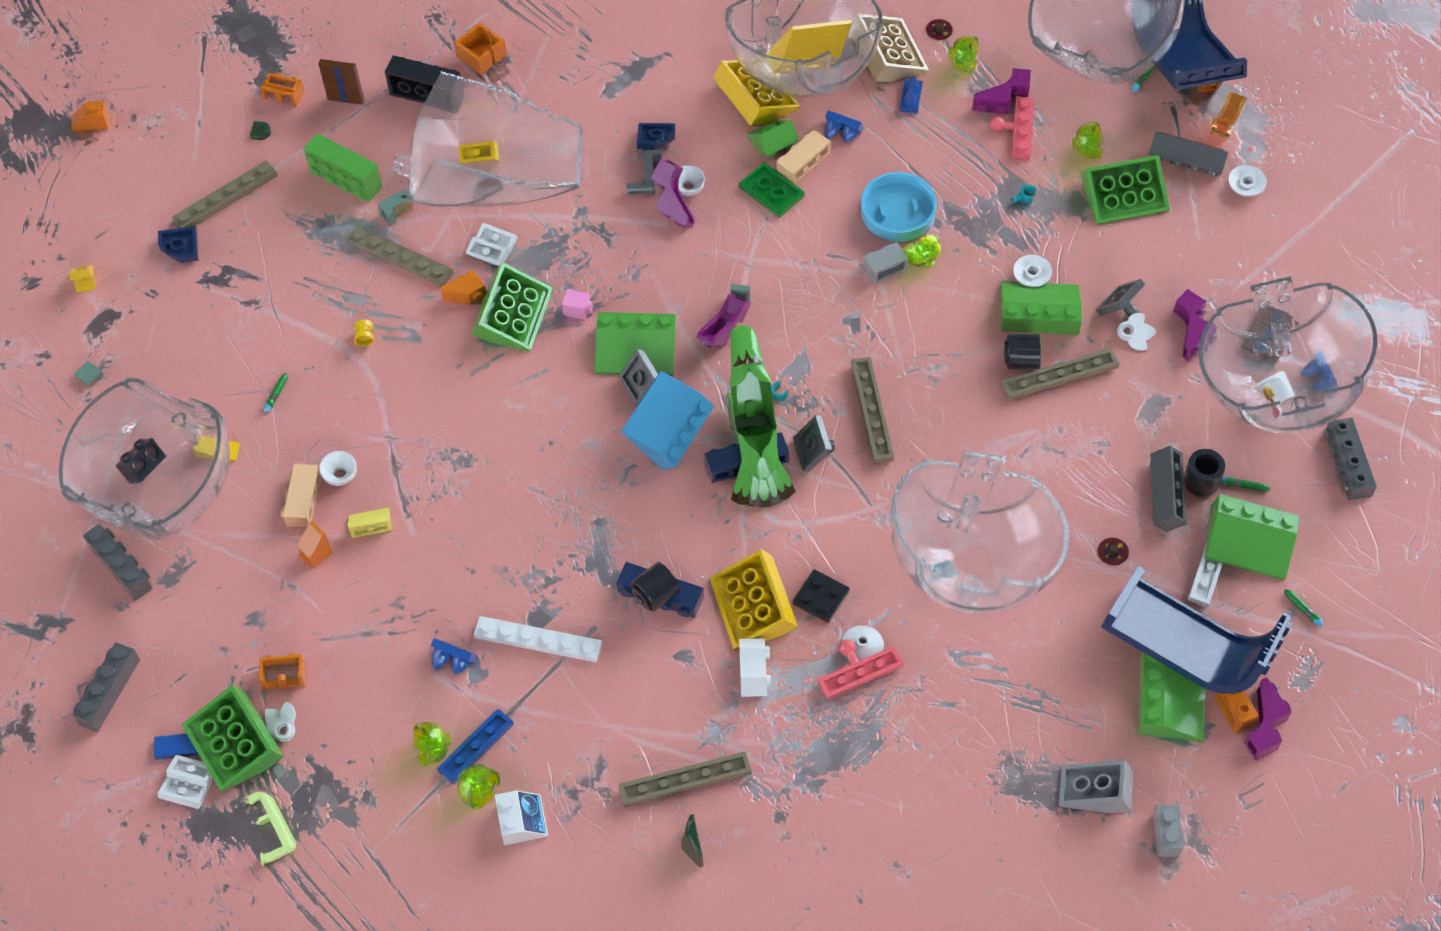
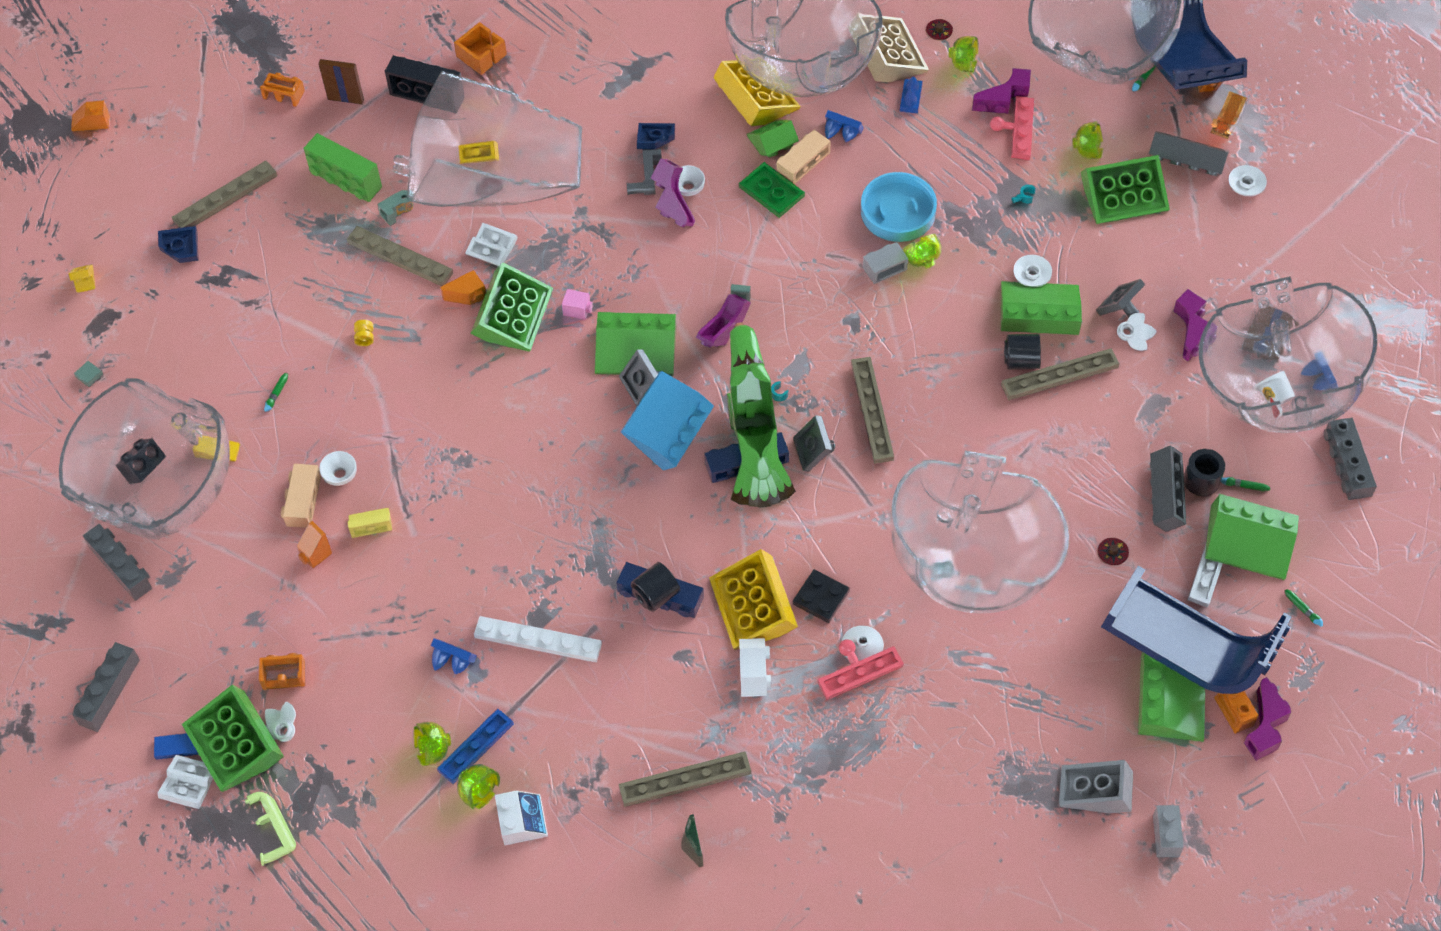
(260, 130): clear green tile -> none
(811, 41): yellow slope -> none

